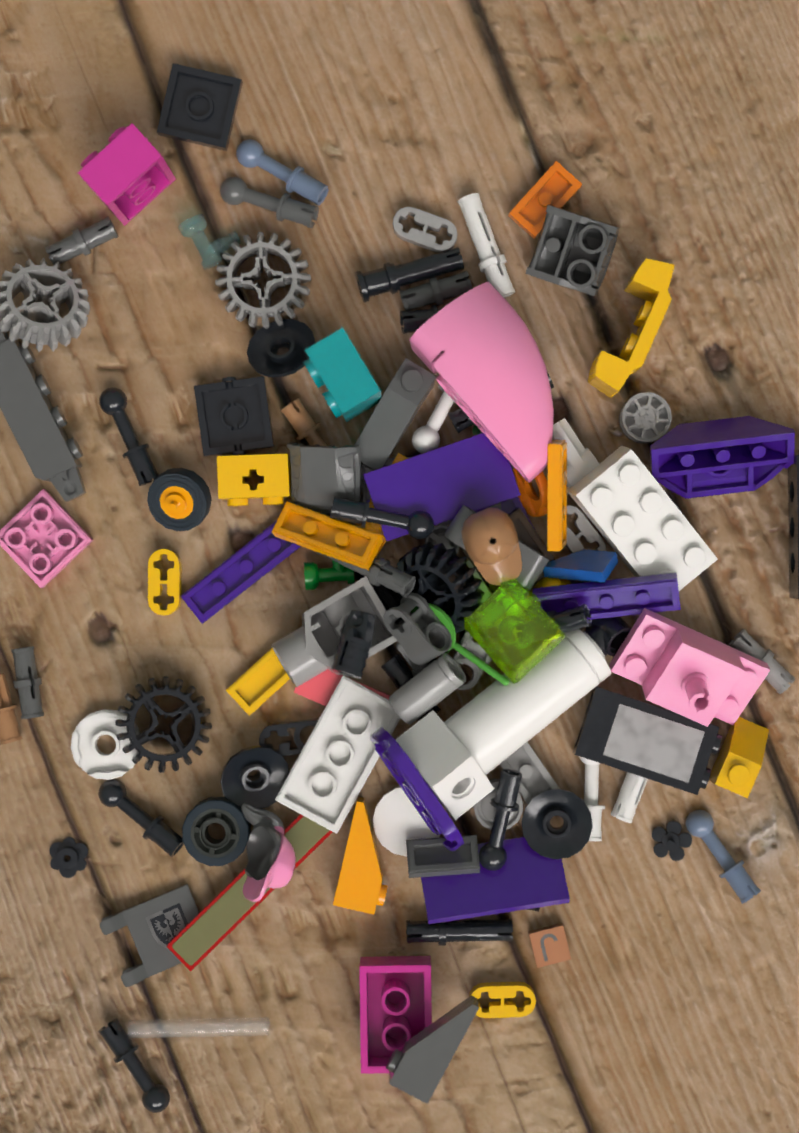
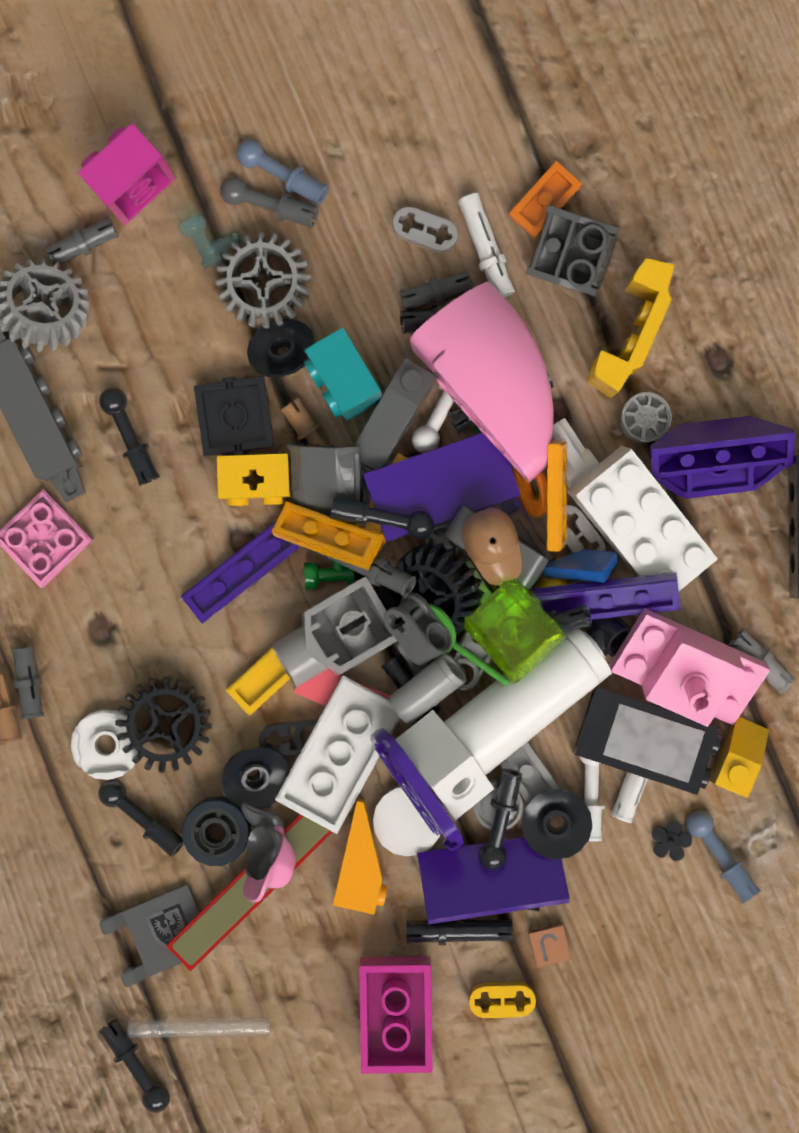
(77, 853): black plant -> none
(173, 582): yellow beam -> none
(179, 499): black wheel -> none
(199, 107): black plate -> none
(354, 644): black hinge -> none
(393, 277): black pin -> none
(427, 1054): dark grey slope -> none
(432, 858): dark grey tile -> none

